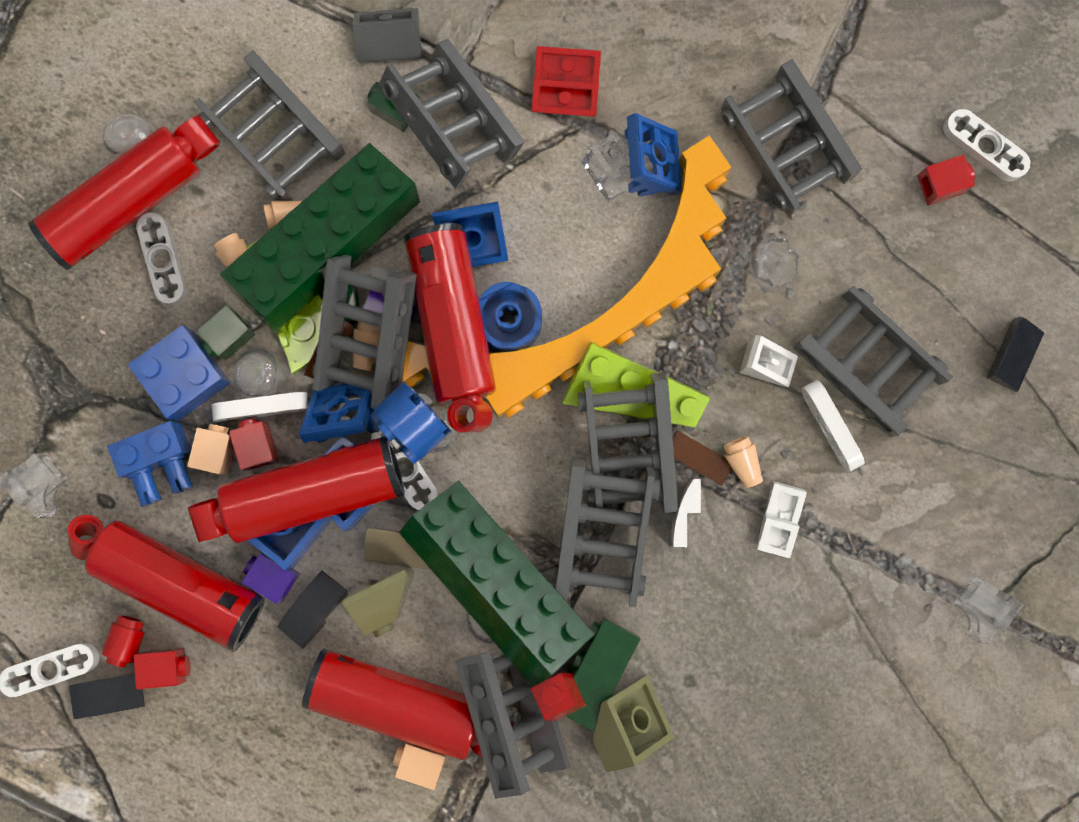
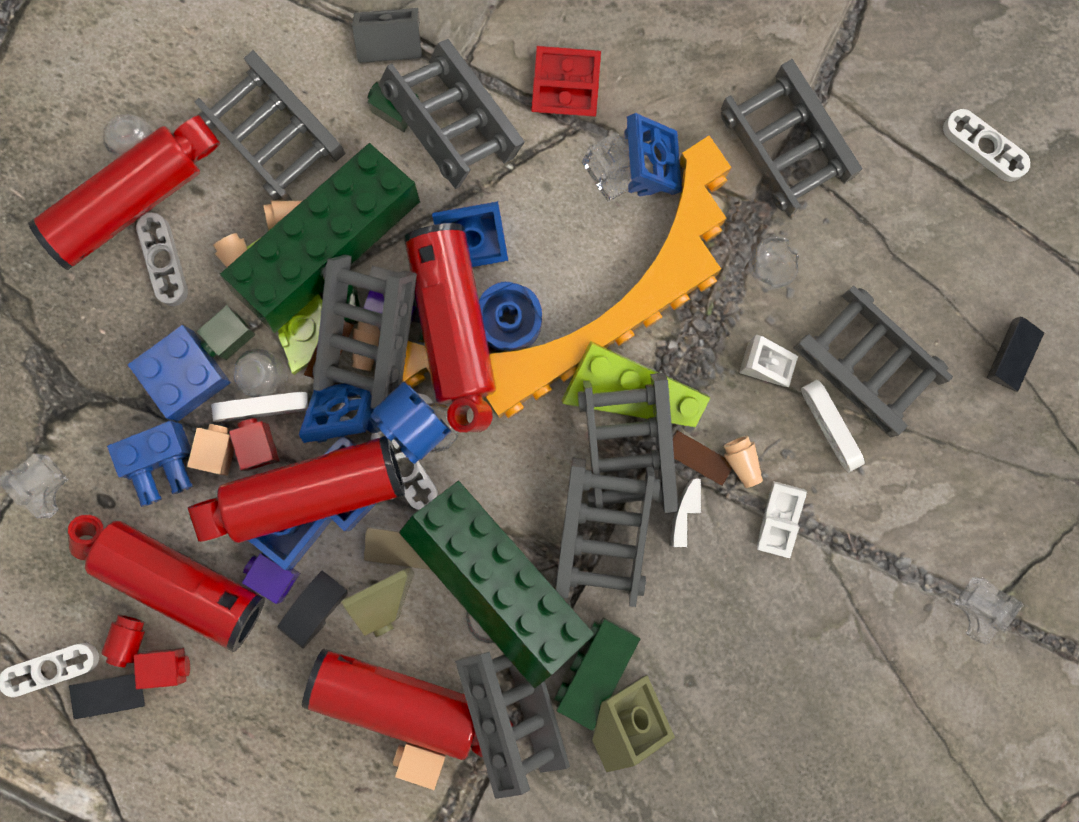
(558, 697): red brick -> none
(946, 179): red brick -> none

